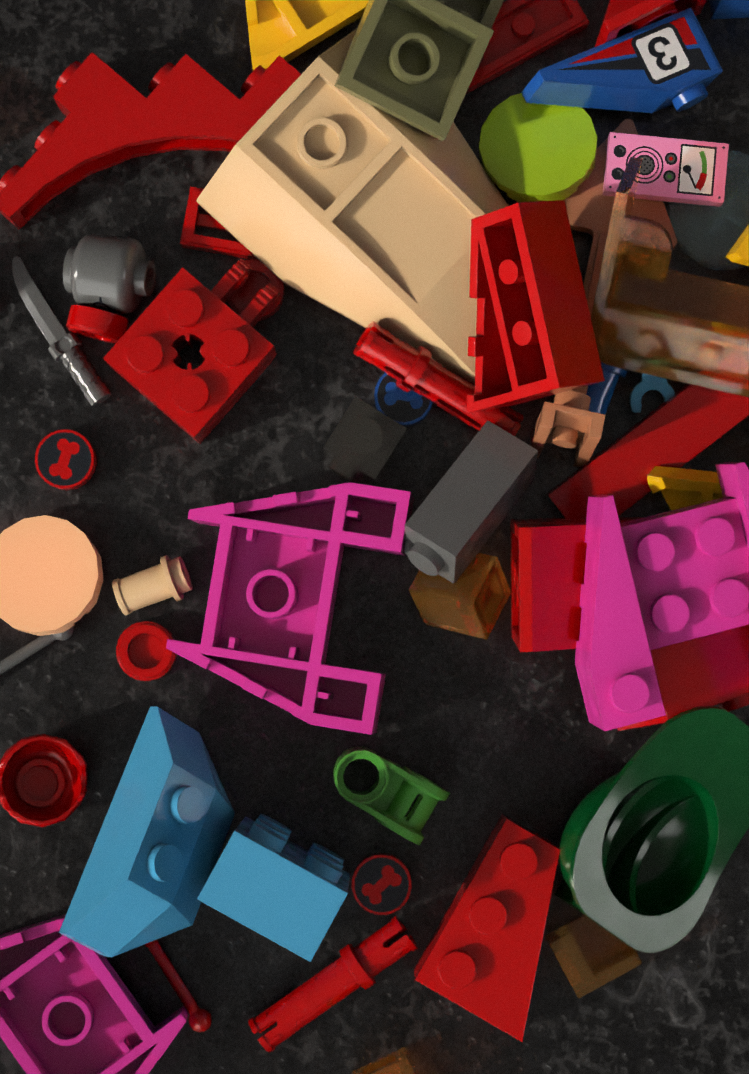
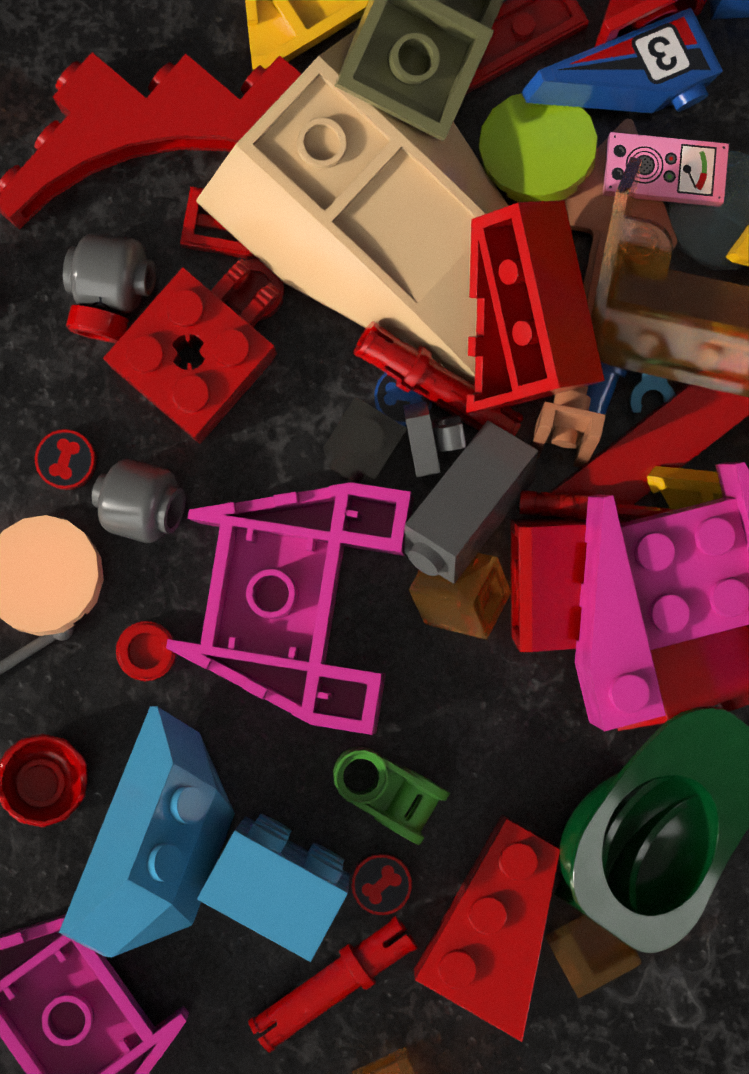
(63, 345): dark grey piece -> none
(139, 500): none -> dark grey head
(152, 585): tan pin -> none
(199, 1019): red hinge -> none
(430, 436): none -> dark grey tile
(575, 506): none -> red piece

